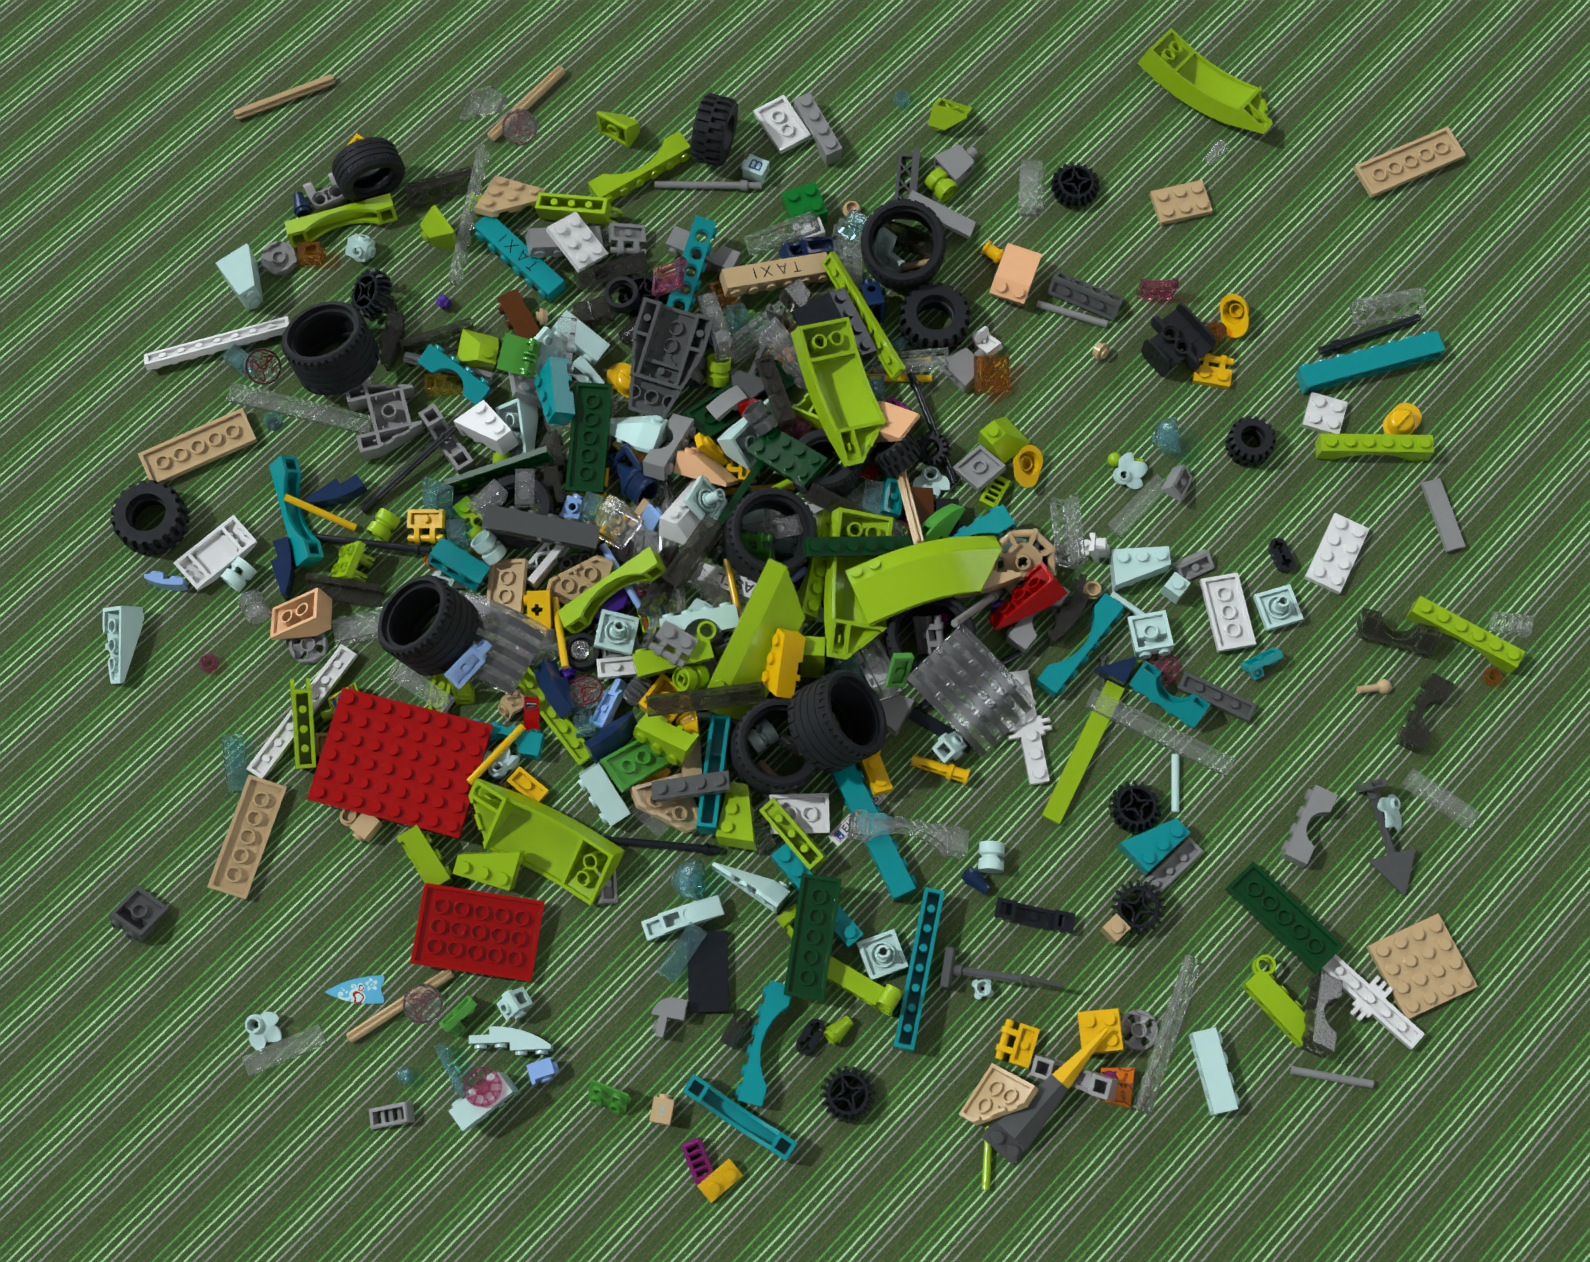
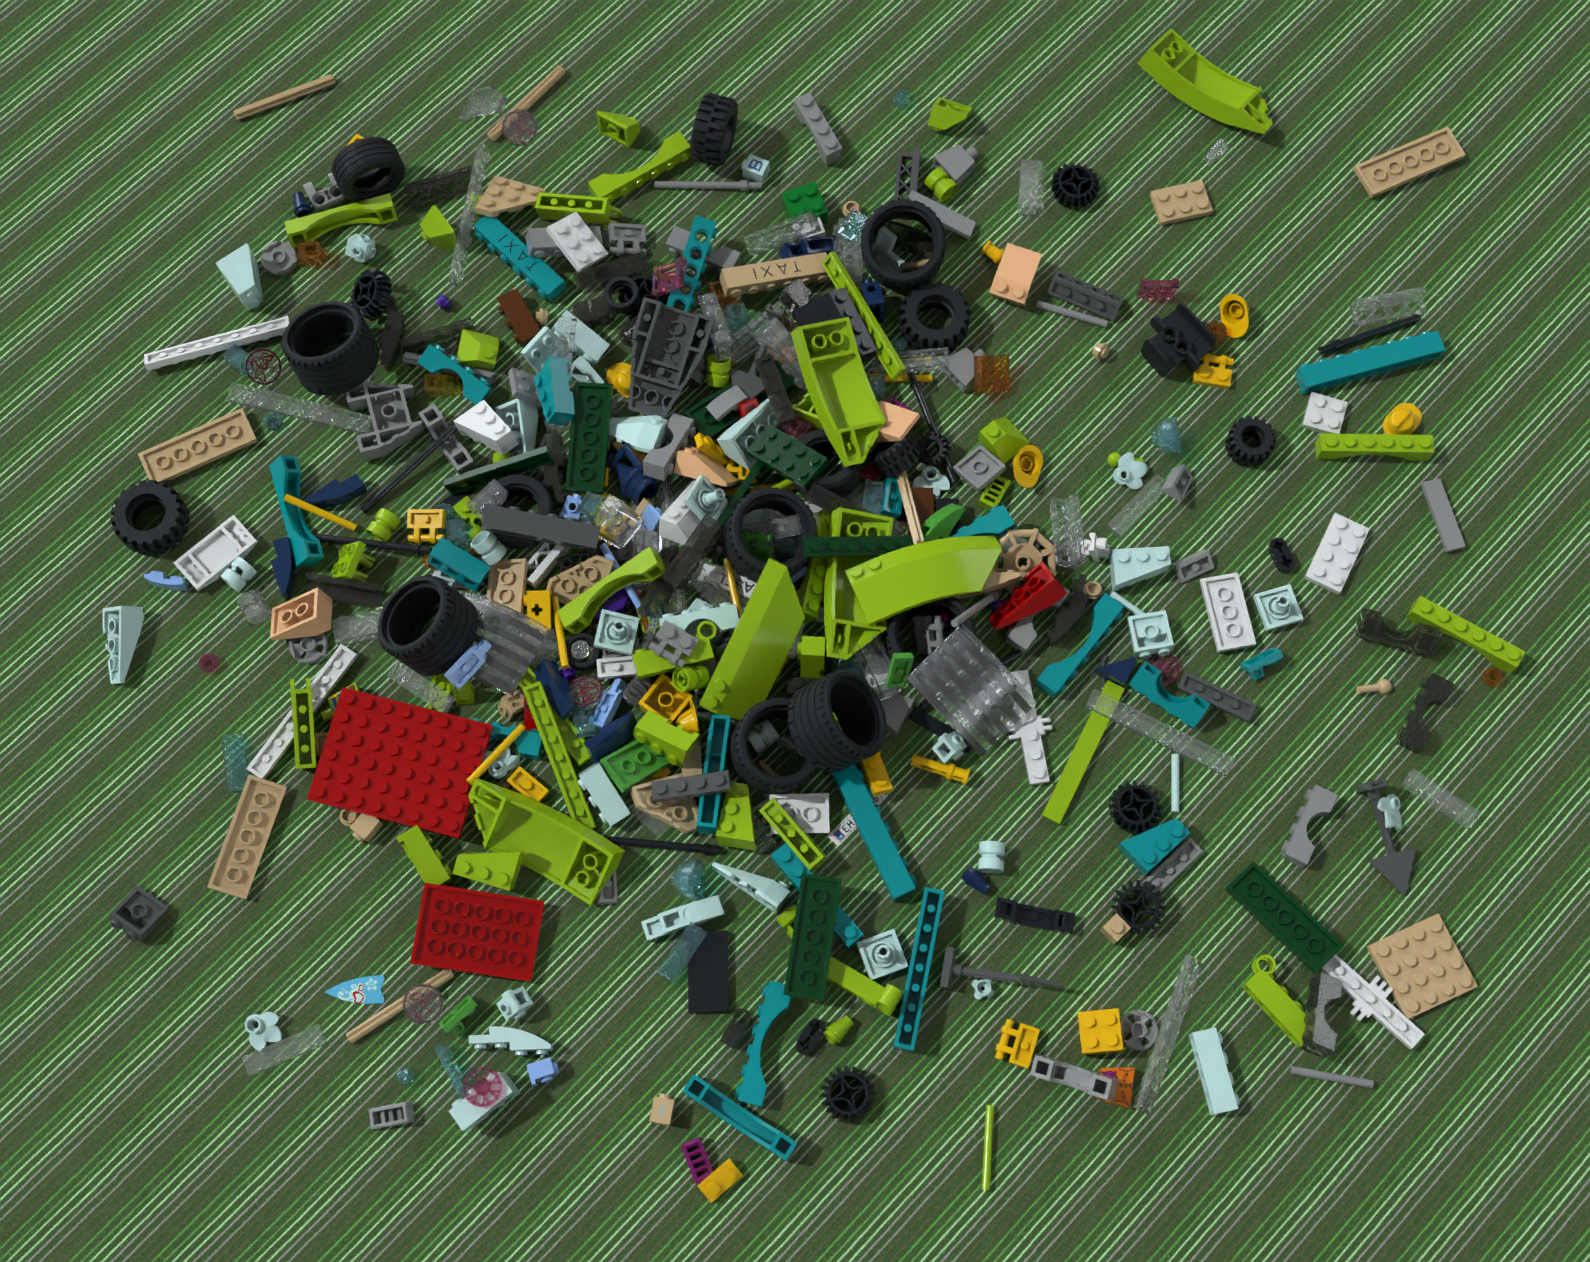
(436, 494): clear light blue slope -> none
(519, 355): bright green hinge -> none
(524, 487): clear plate -> none
(558, 754): none -> lime tile
(608, 1097): bright green hinge -> none
(668, 1009): light grey brick -> none
(705, 699): clear smoke plate -> none
(761, 419): dark grey wheel -> none
(782, 124): white plate -> none
(783, 662): yellow wedge -> none
(946, 840): clear arch -> none
(986, 342): white bracket -> none
(997, 1096): tan plate -> none
(1016, 1131): dark grey plate -> none
(1175, 587): light aqua brick -> none
(1519, 618): clear slope -> none

